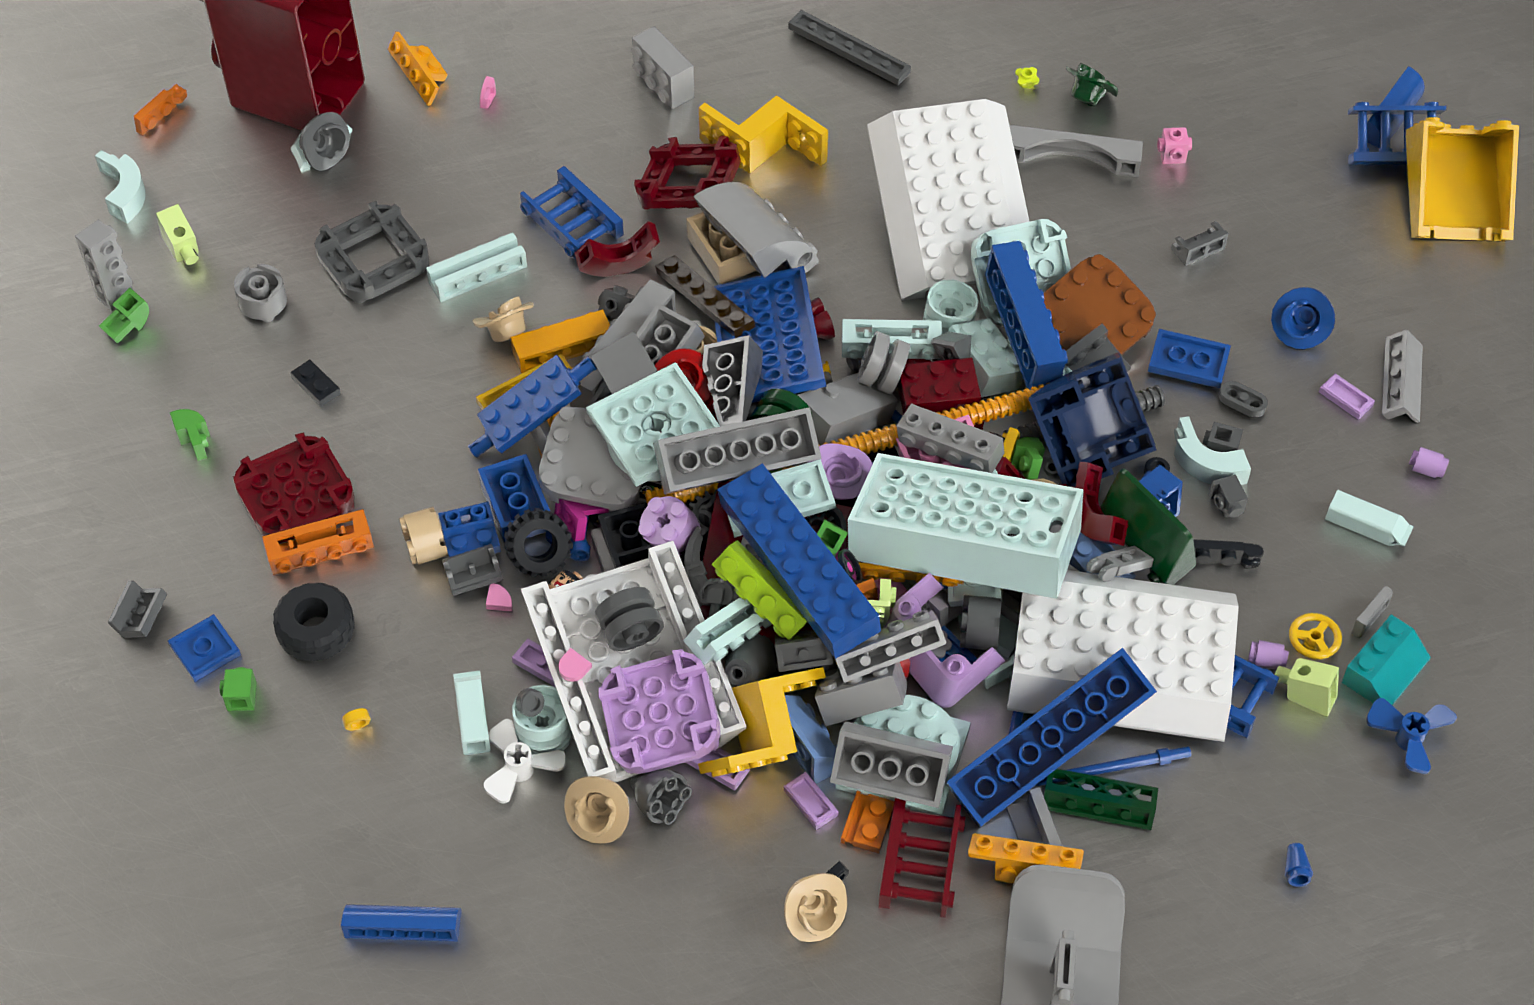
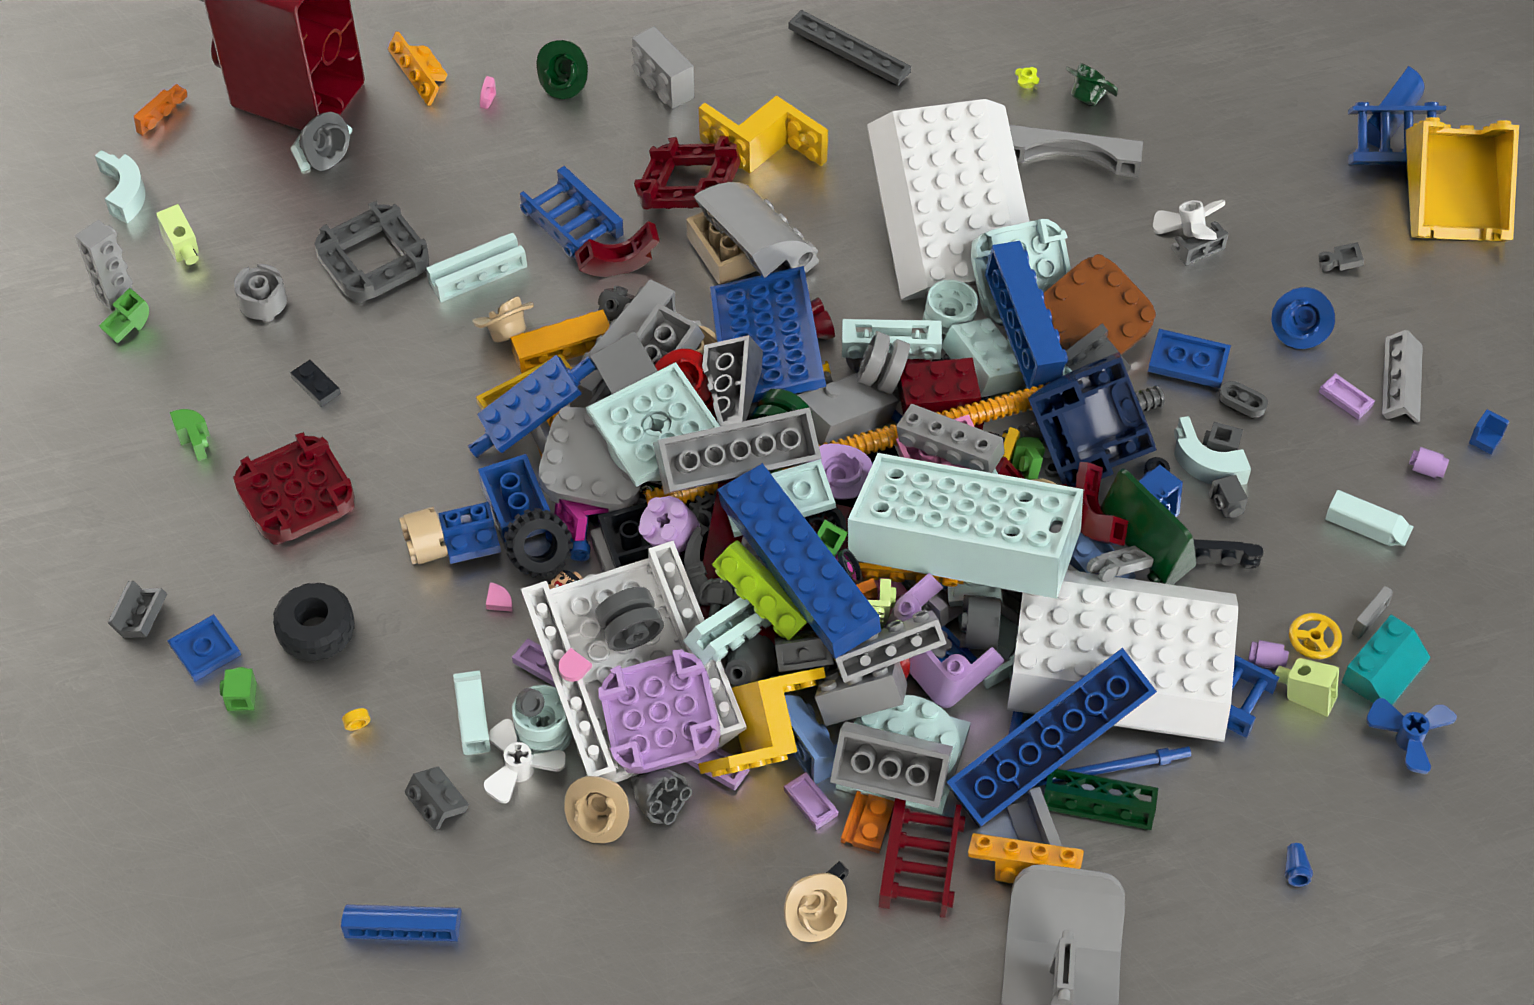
(318, 542): orange brick -> none
(435, 796): none -> dark grey bracket
(472, 569): dark grey hinge -> none
(562, 69): none -> dark green hat
(705, 296): dark brown plate -> none
(952, 345): dark grey slope -> none
(1174, 145): bright pink brick -> none
(1190, 219): none -> white piece
(1344, 256): none -> dark grey plate
(1489, 431): none -> blue panel

